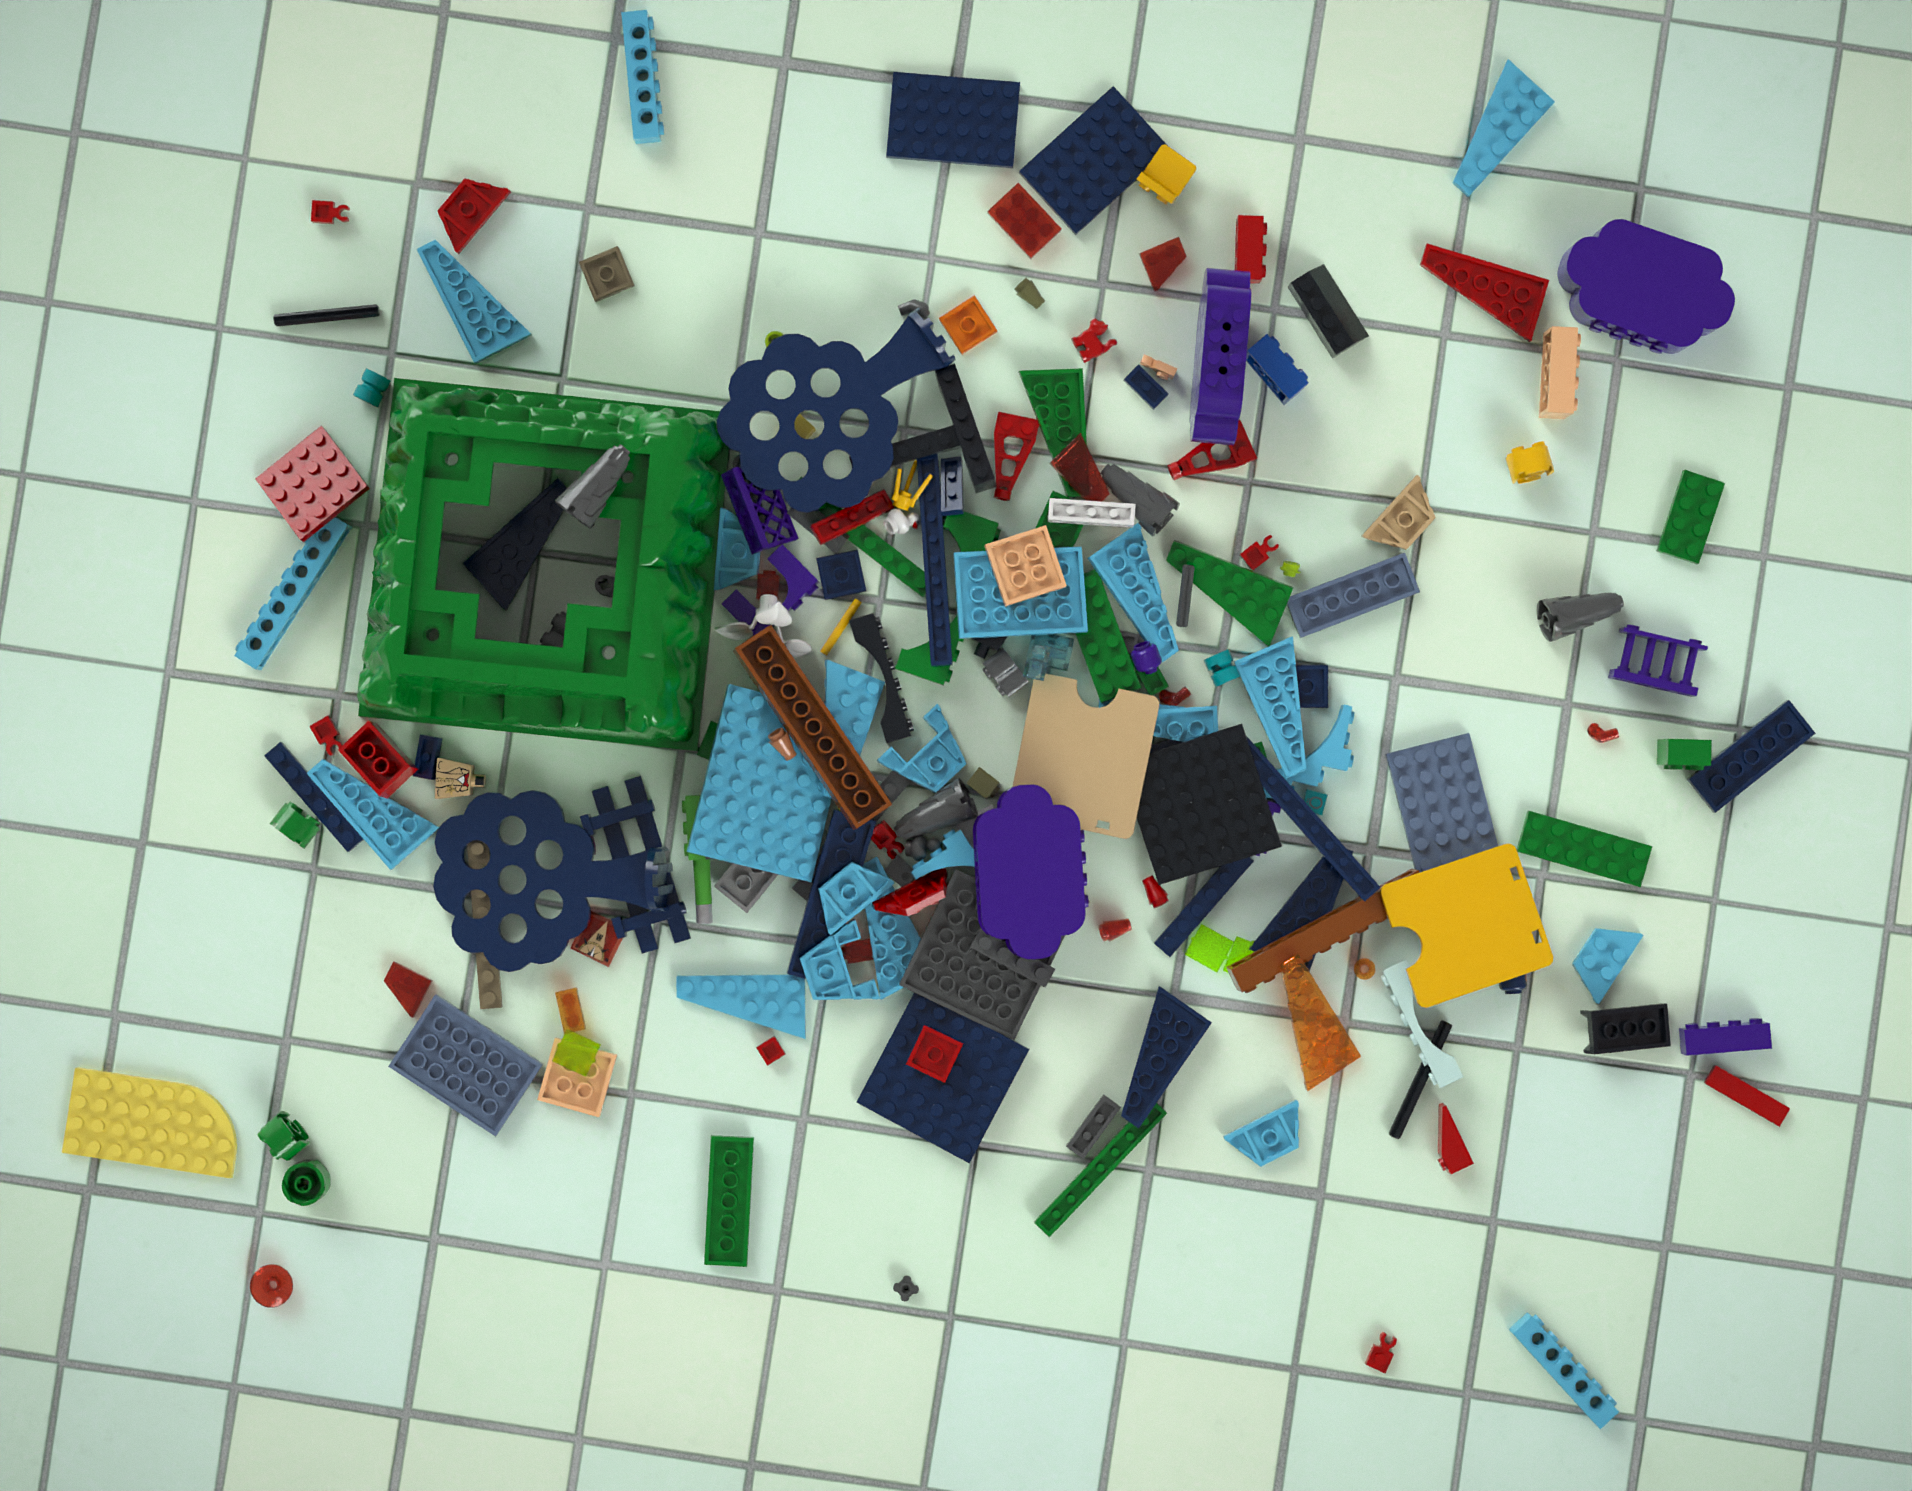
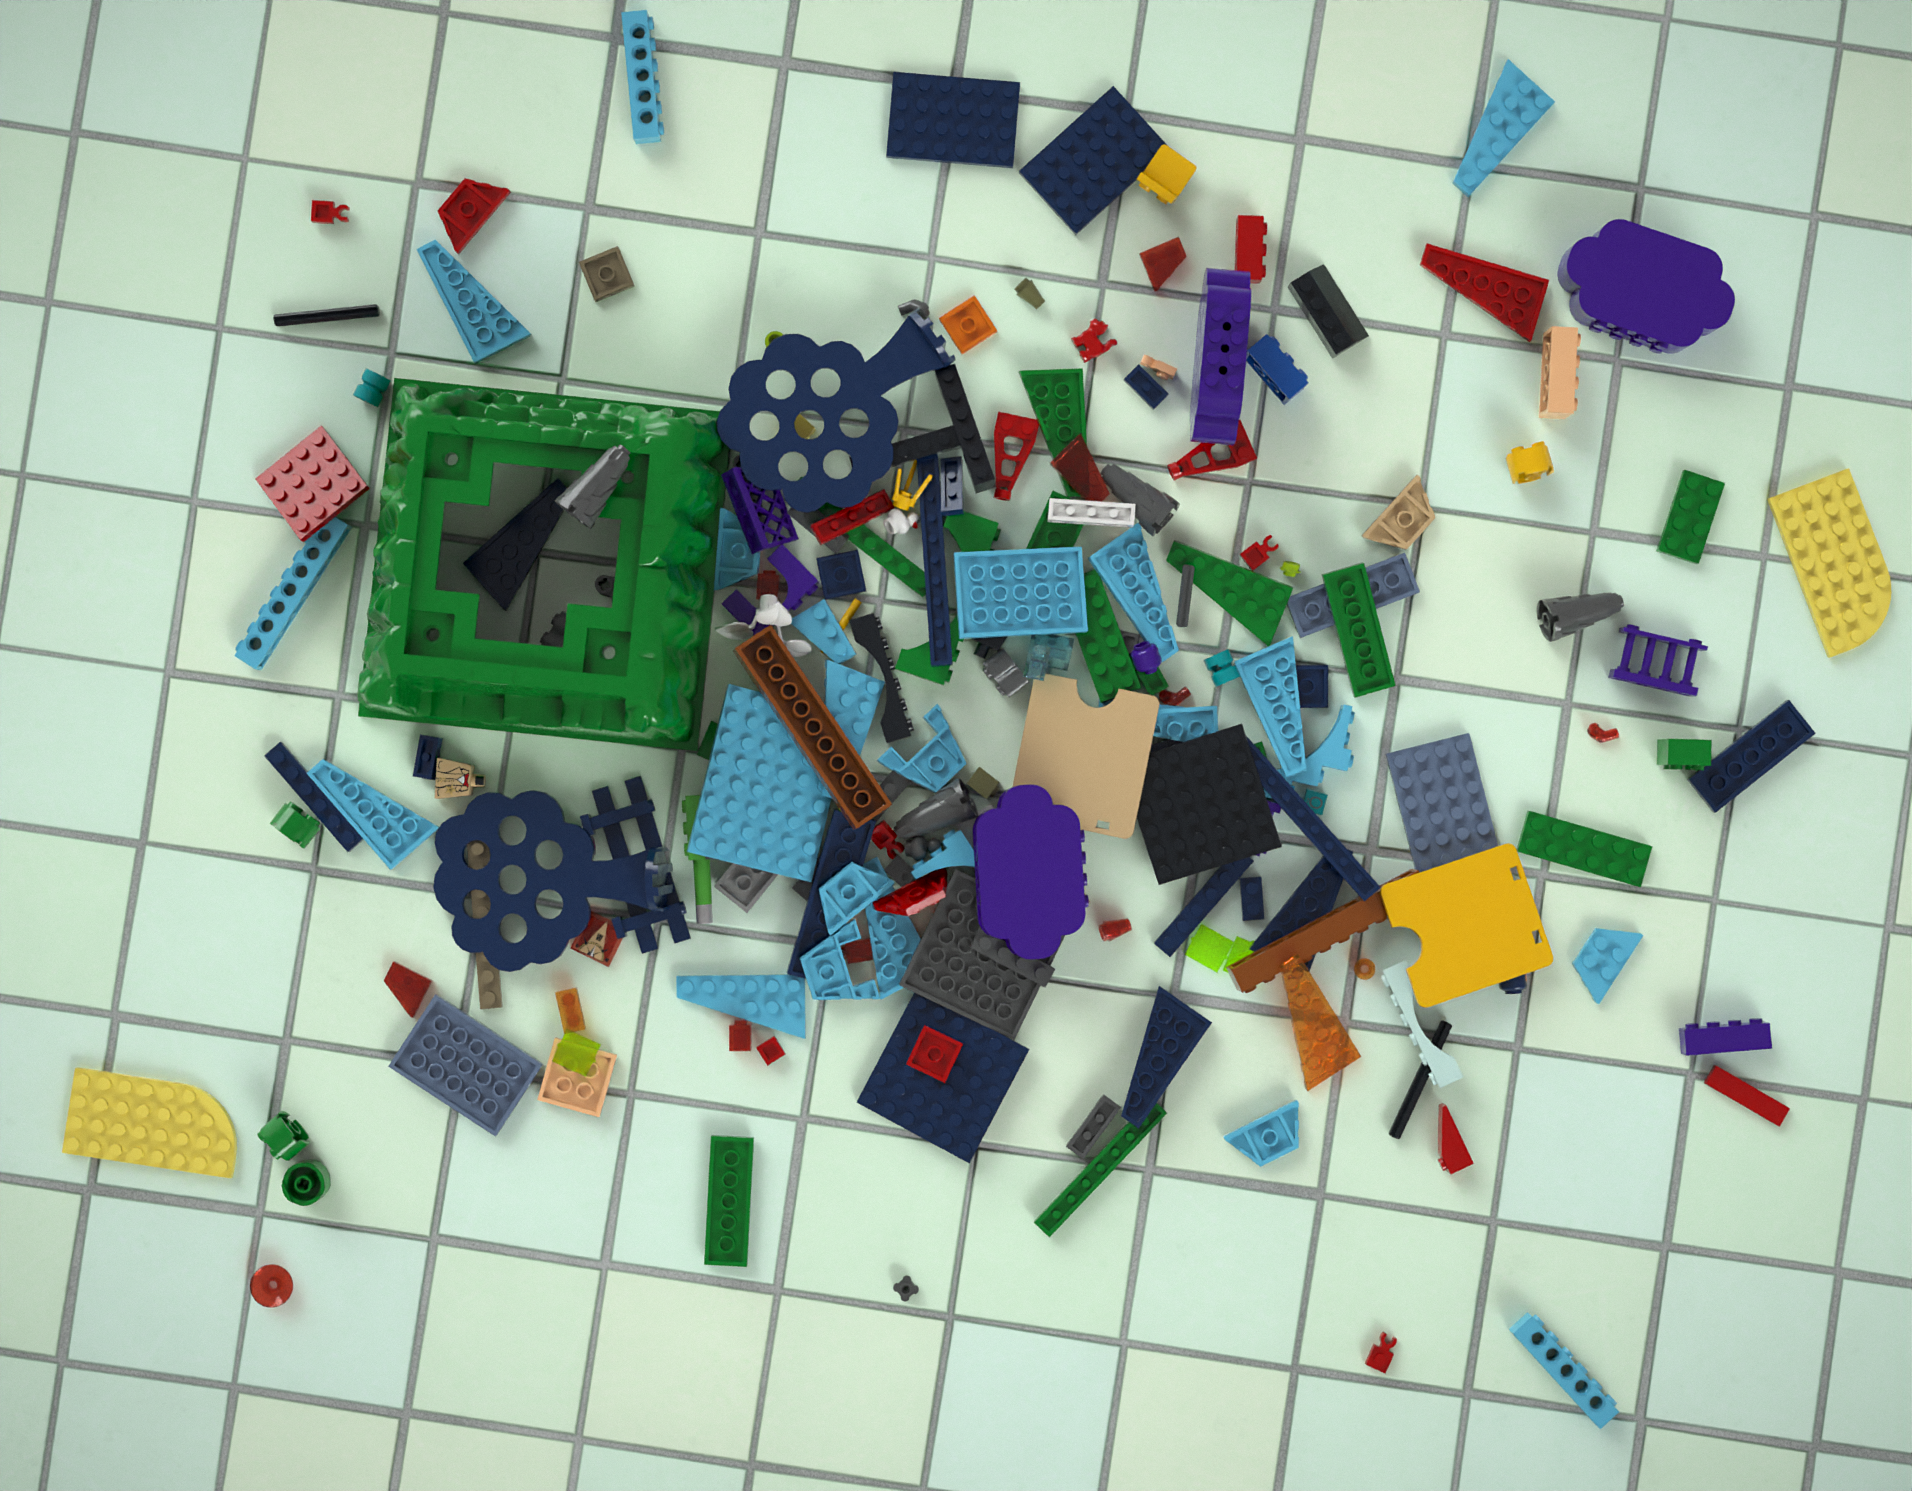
(325, 732): red plate -> none
(378, 759): red brick -> none
(740, 1036): none -> clear red brick
(781, 742): nougat cone -> none
(824, 631): none -> medium azure wing
(1024, 220): clear red plate -> none
(1025, 565): light nougat plate -> none
(1155, 893): red cone -> none
(1251, 898): none -> dark blue plate
(1358, 629): none -> green plate
(1627, 1028): black plate -> none
(1835, 559): none -> light yellow plate

